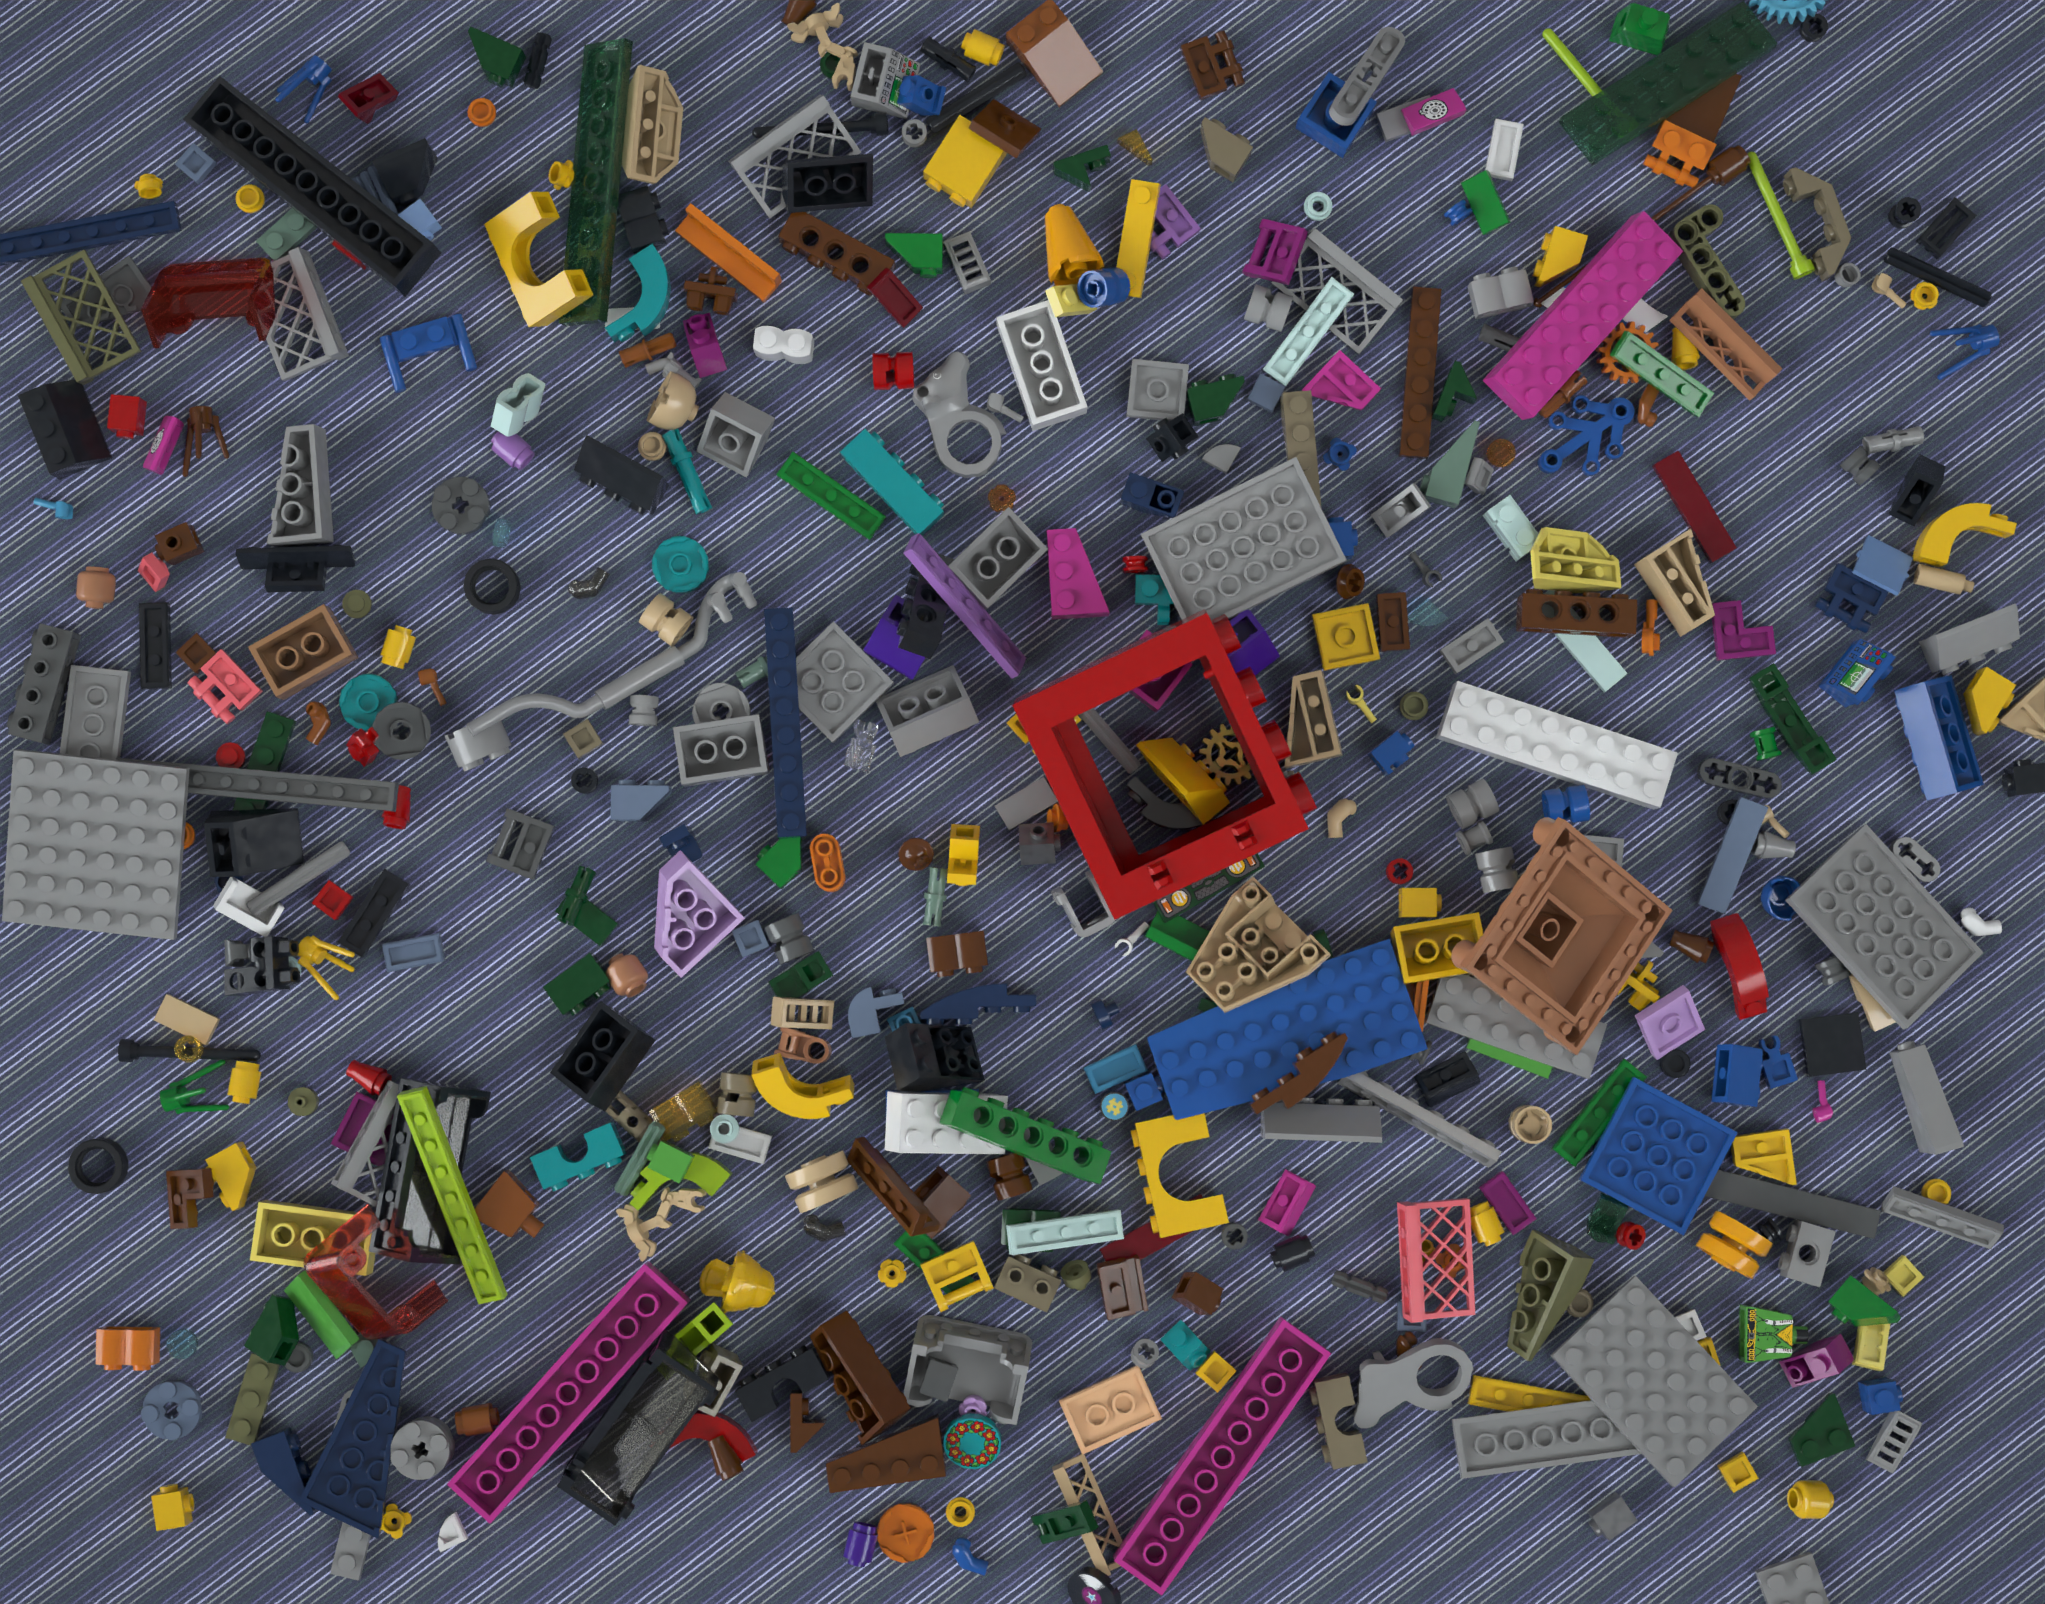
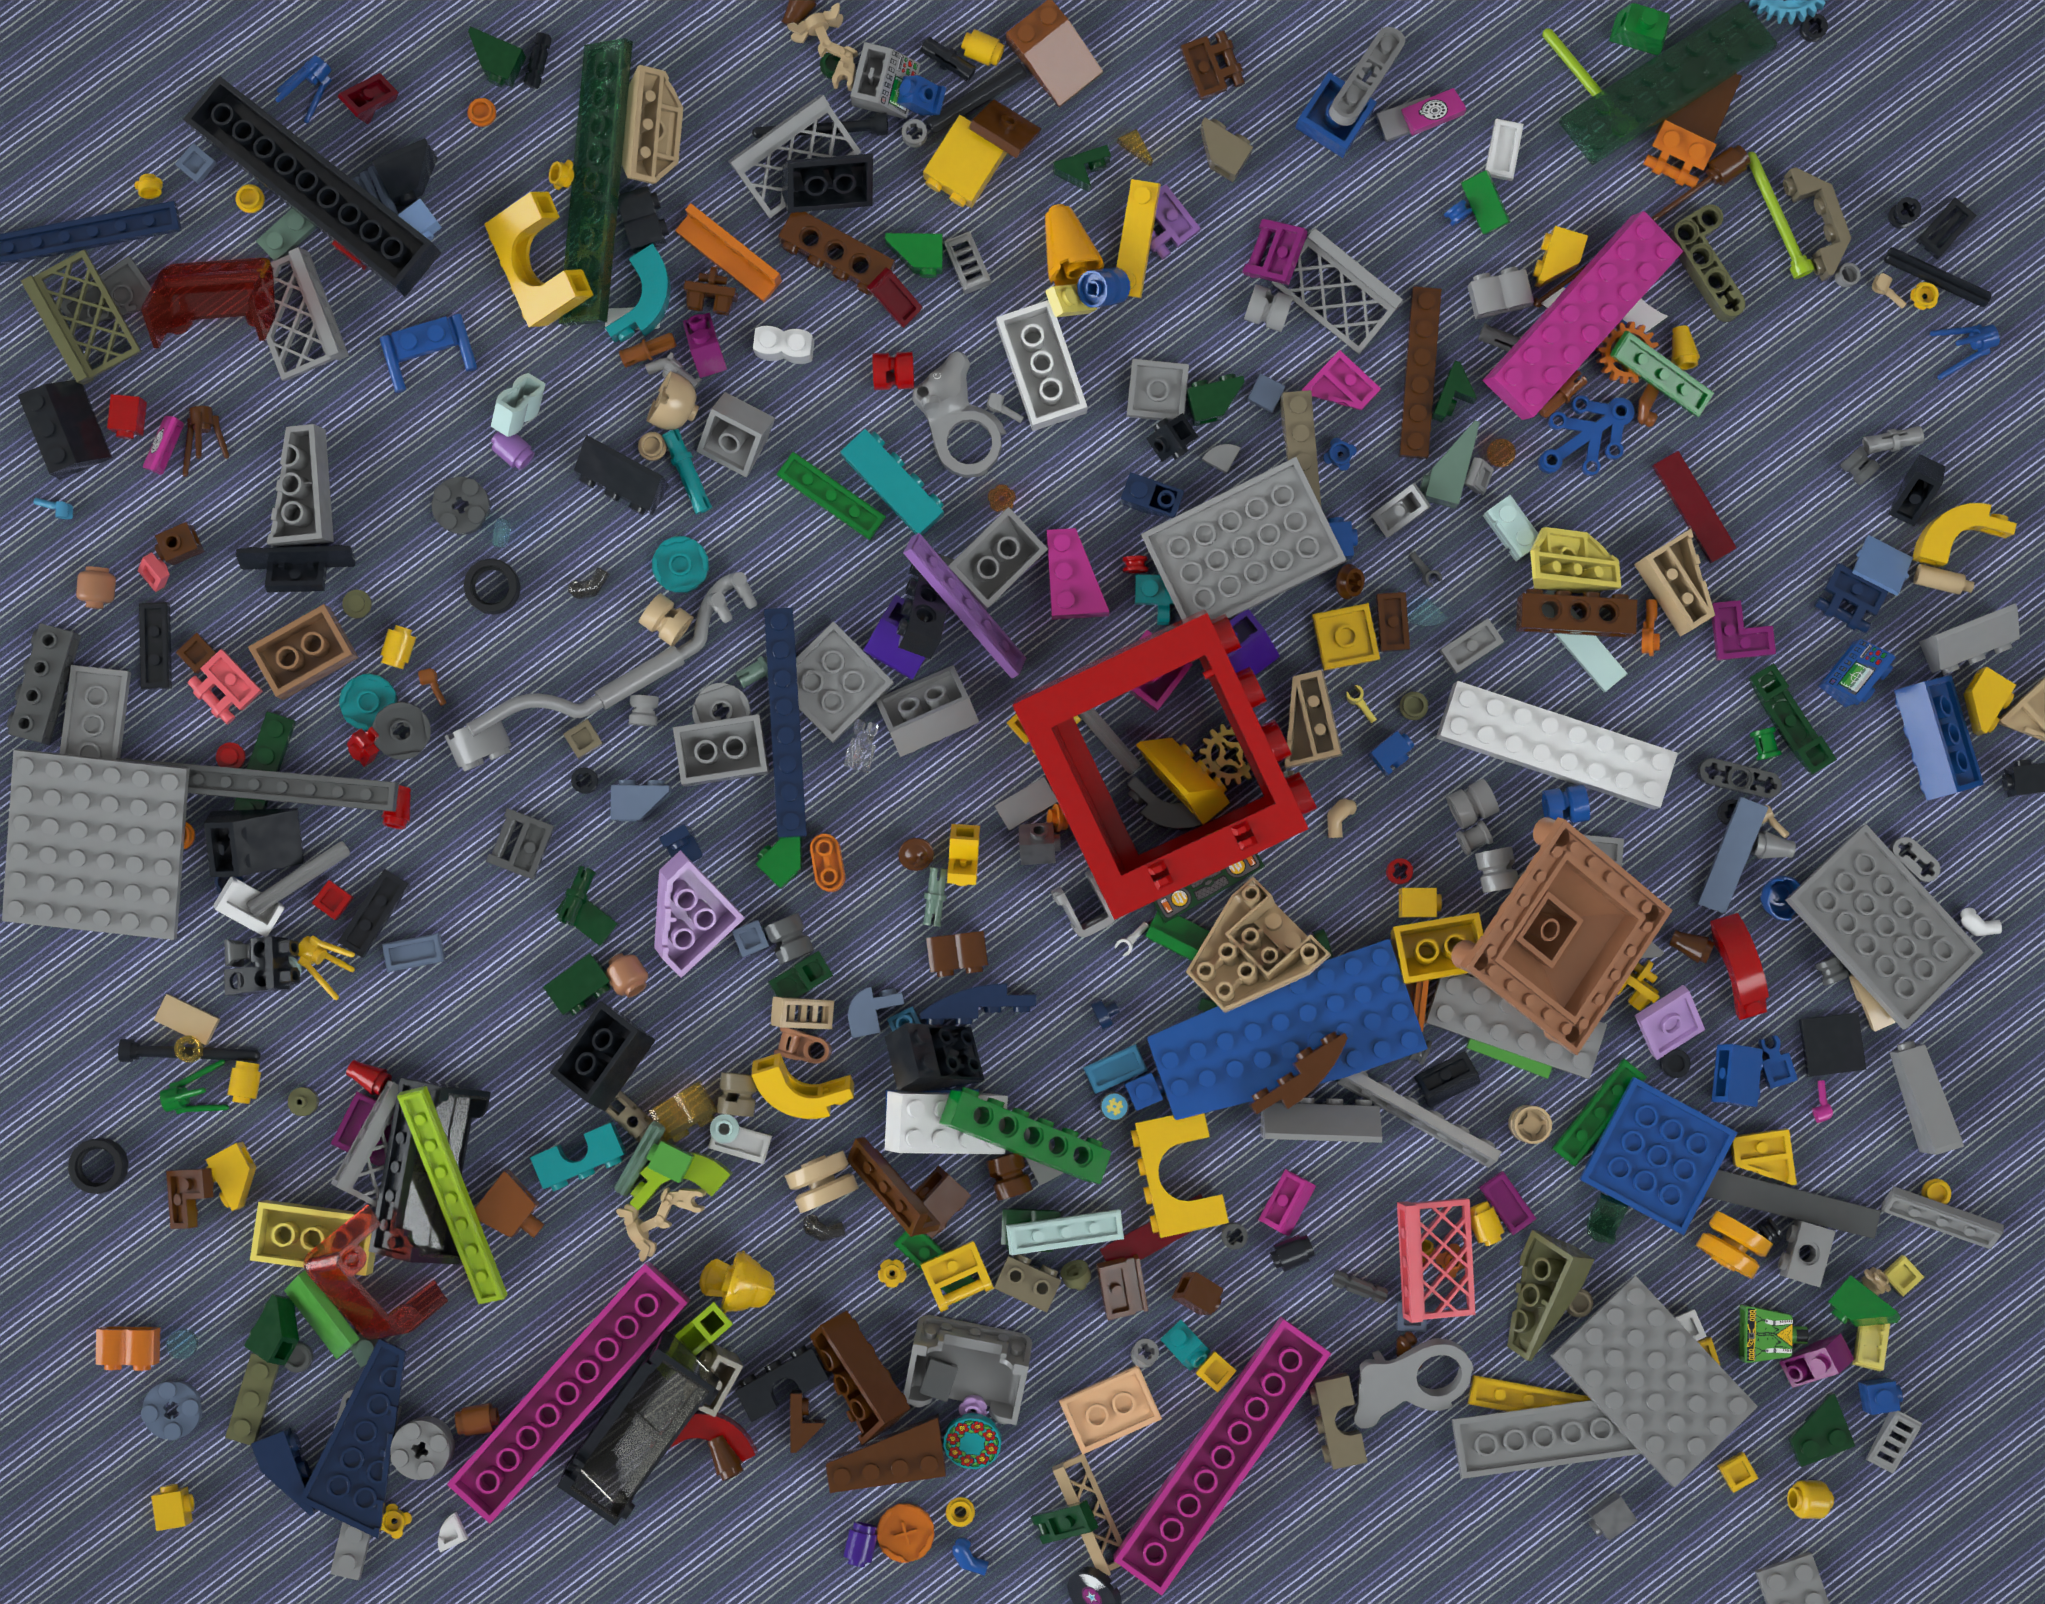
(320, 720): dark orange arm -> none
(1308, 331): light aqua tile -> none
(1324, 200): light aqua plate -> none
(1624, 1232): red bush -> none
(1728, 340): nougat fence -> none

